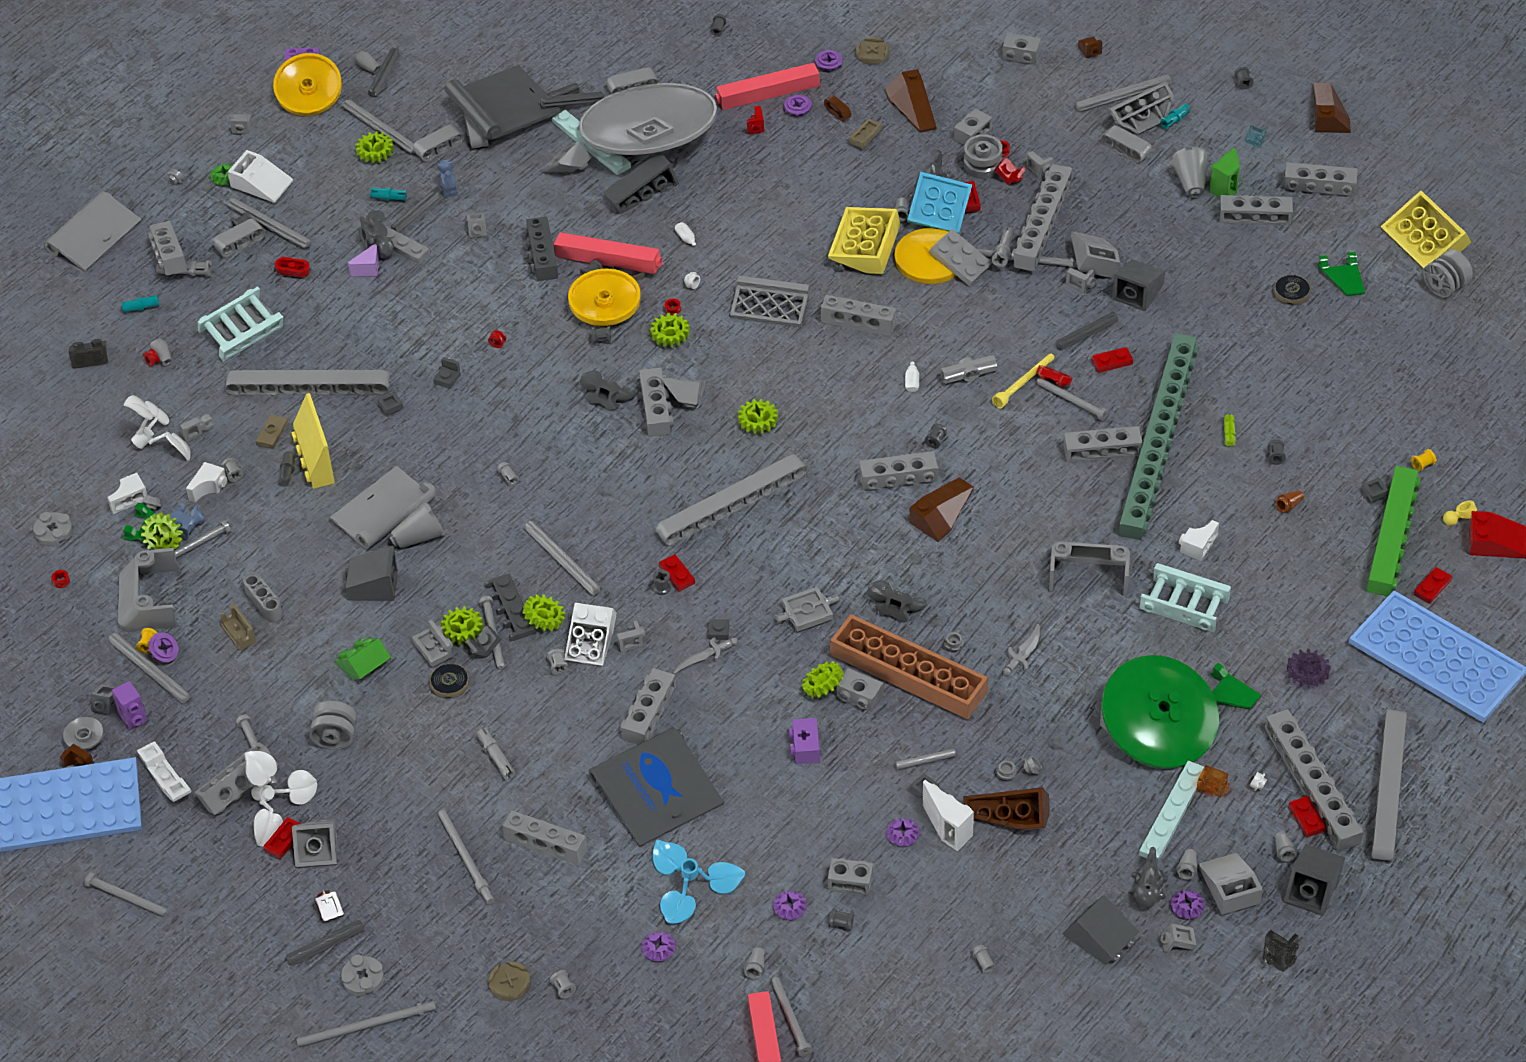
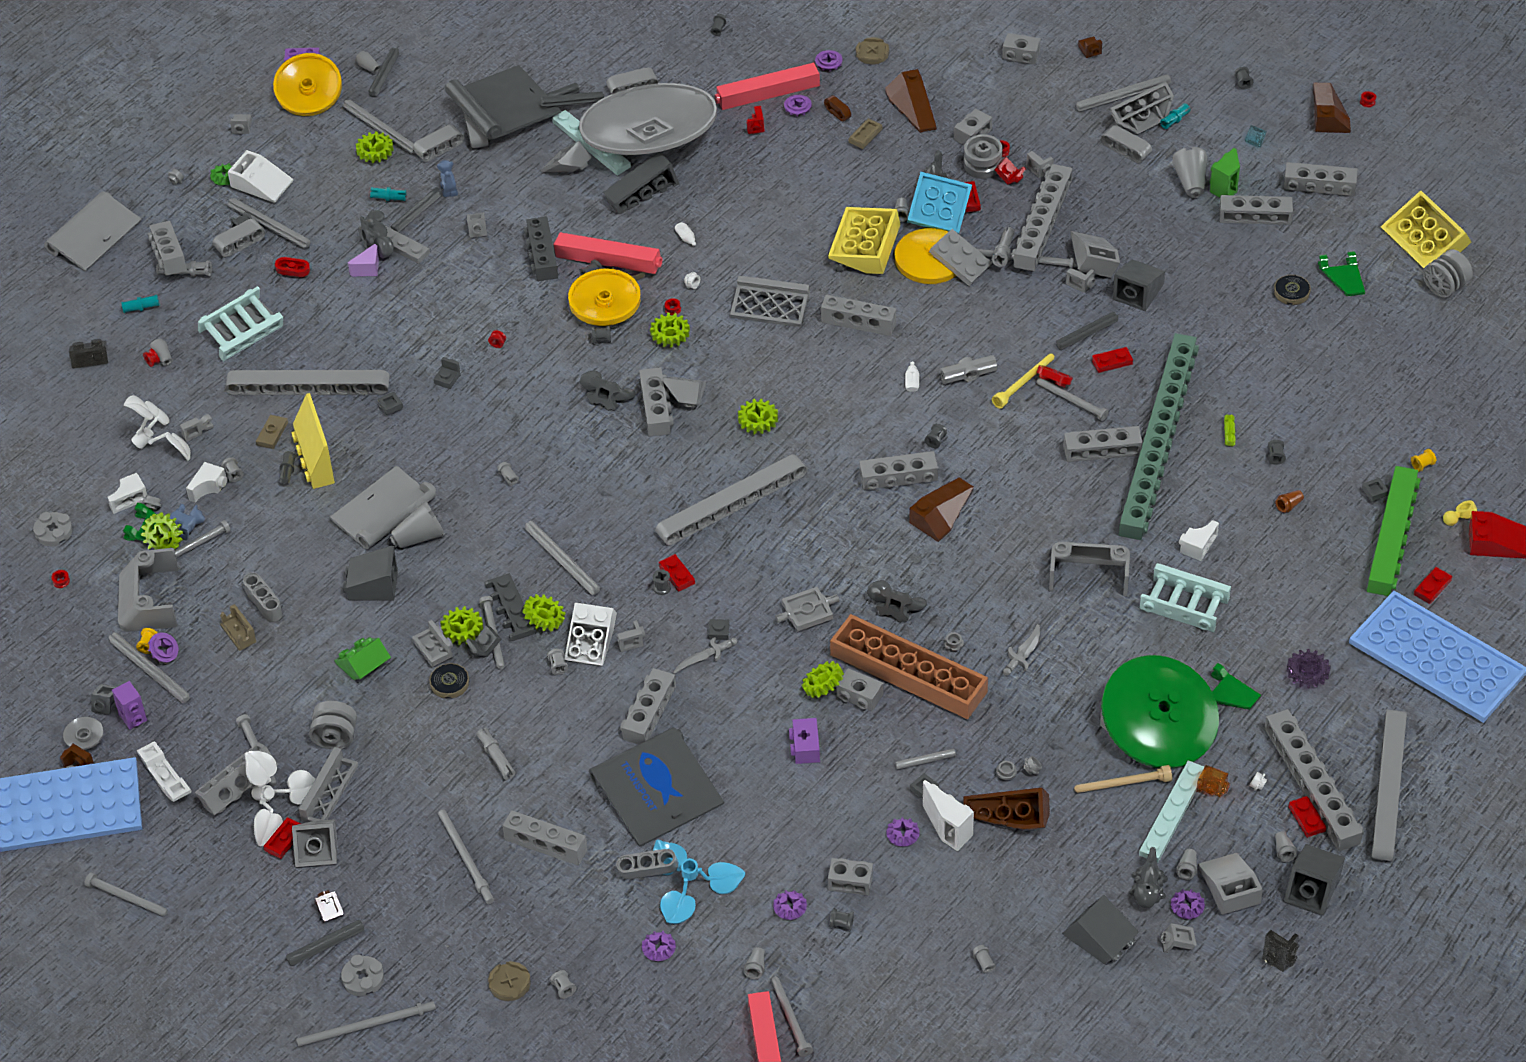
(322, 783): none -> light grey fence
(638, 859): none -> light grey beam
(1163, 774): none -> tan piece
(1364, 99): none -> red bush

